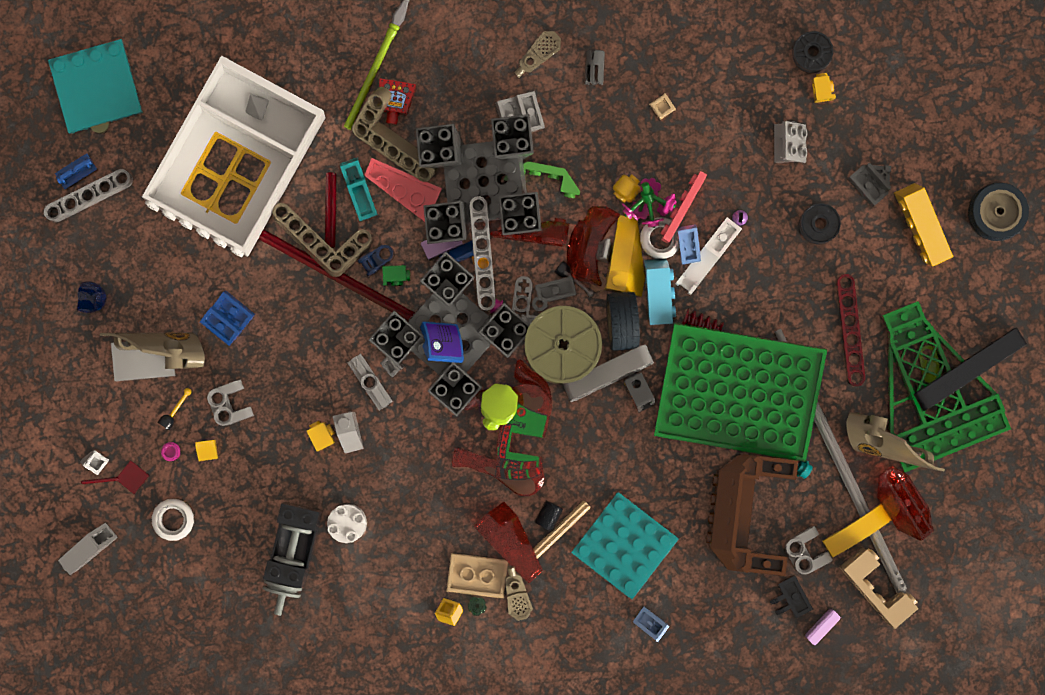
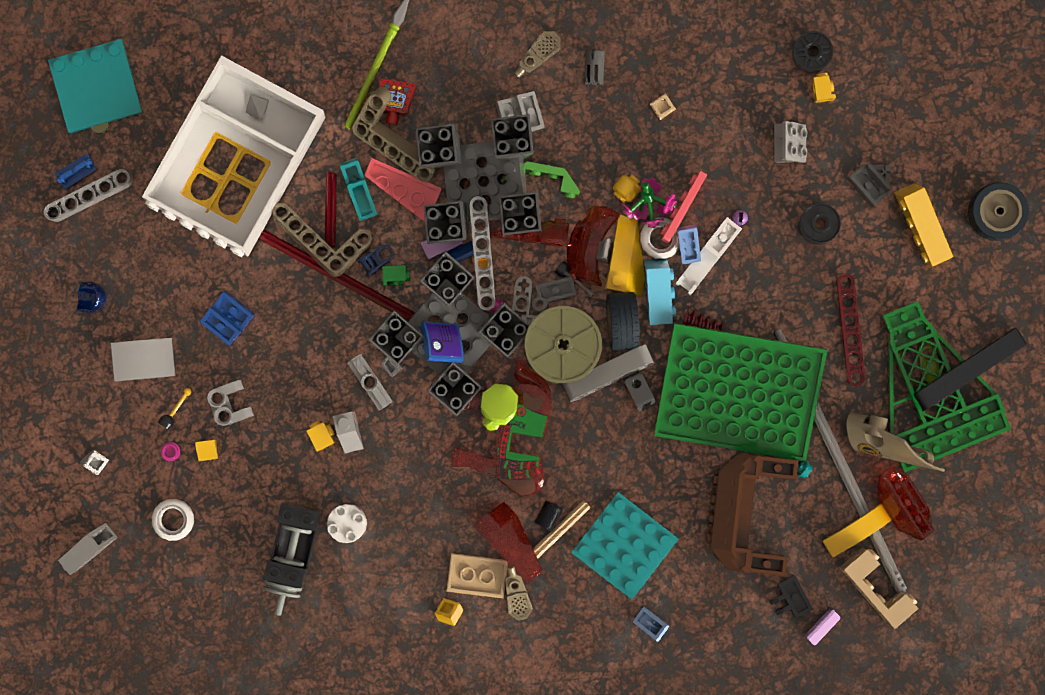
(130, 477): dark red piece -> none
(180, 349): dark tan panel -> none
(477, 611): clear green plate -> none
(802, 553): light grey piece -> none

